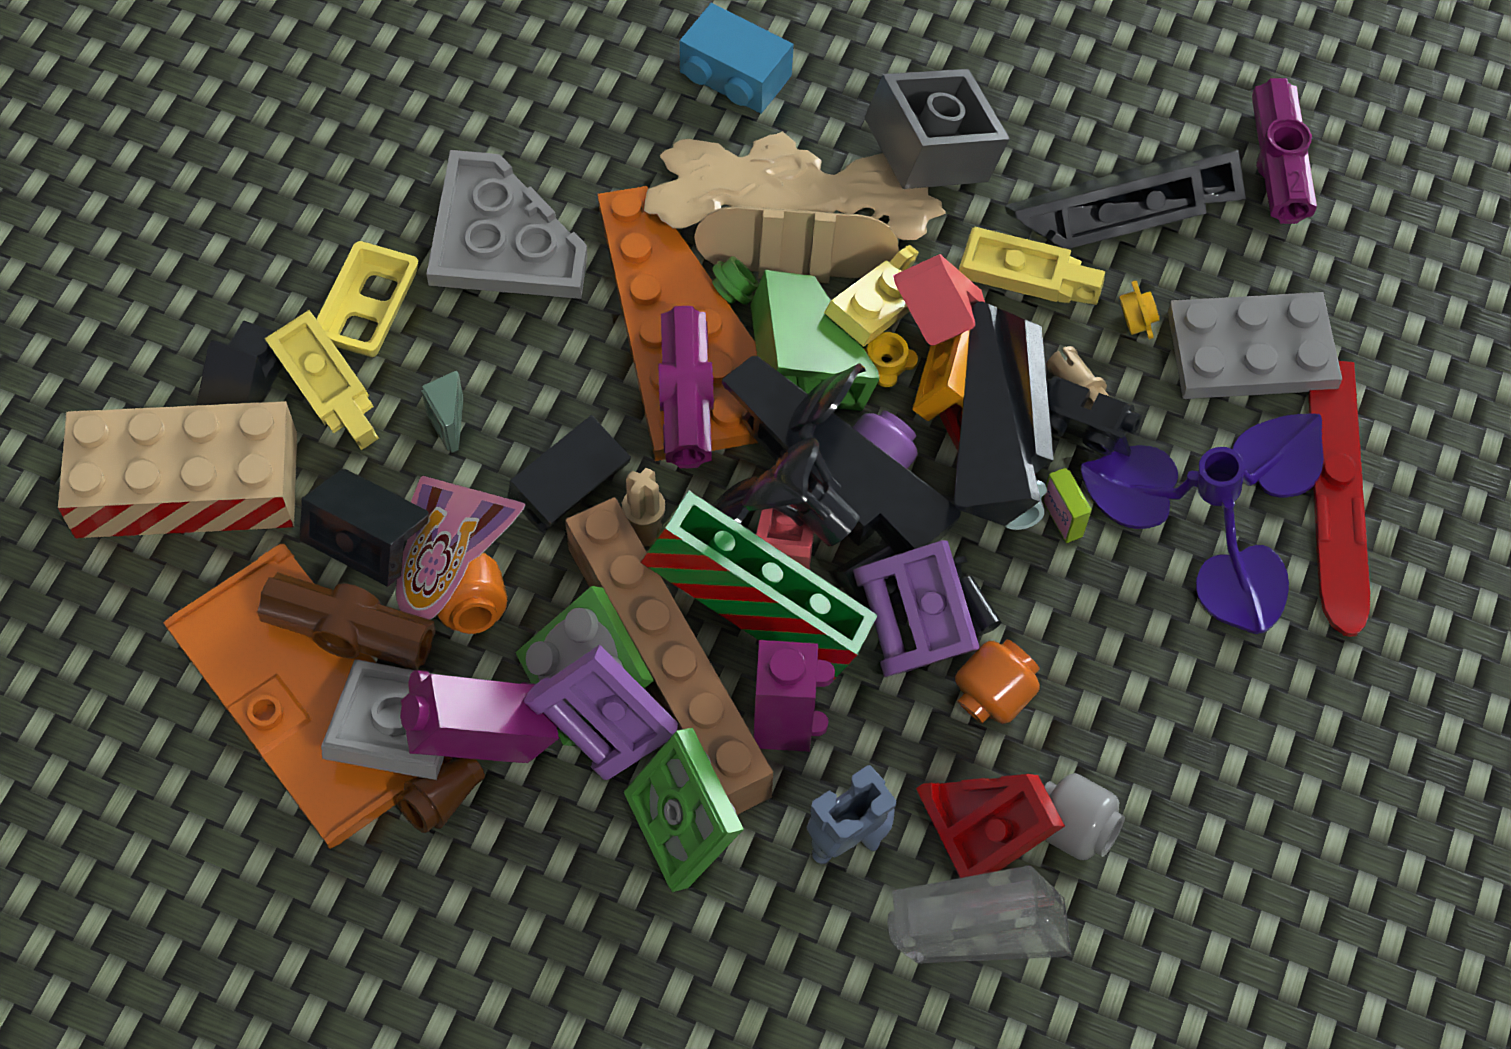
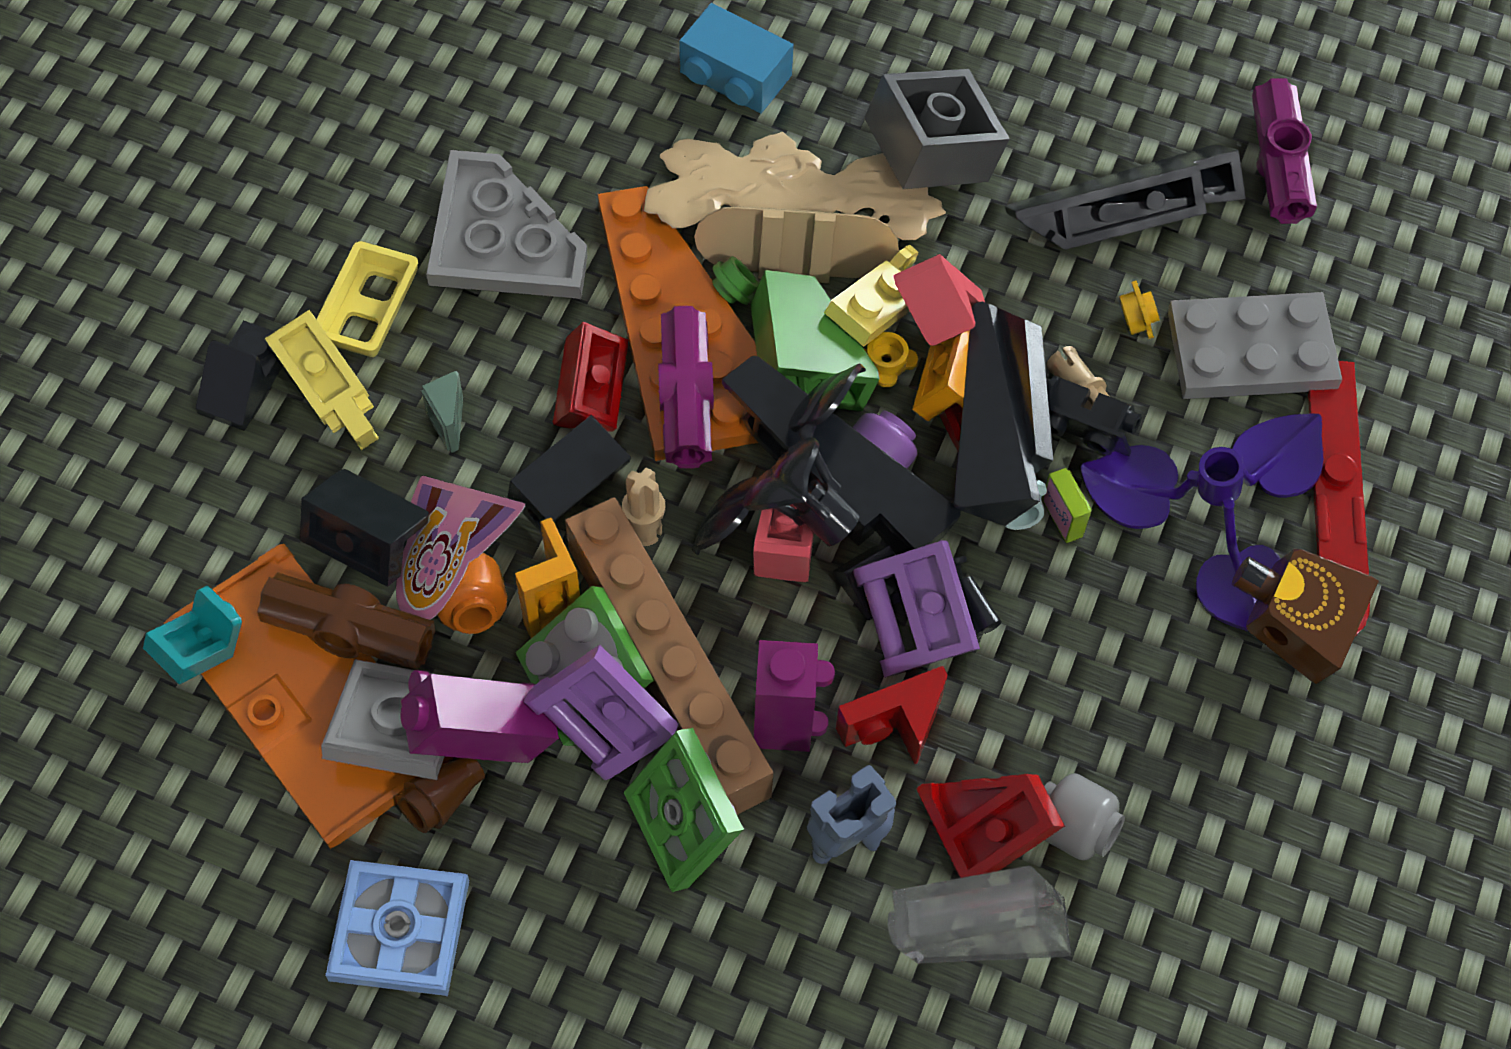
(178, 469): tan brick -> none
(196, 638): none -> teal bracket
(398, 928): none -> light blue piece
(547, 586): none -> light orange panel
(590, 377): none -> red slope
(756, 583): green brick -> none
(905, 705): none -> red slope
(997, 682): orange head -> none
(1029, 268): light yellow hinge -> none
(1306, 609): none -> reddish brown torso

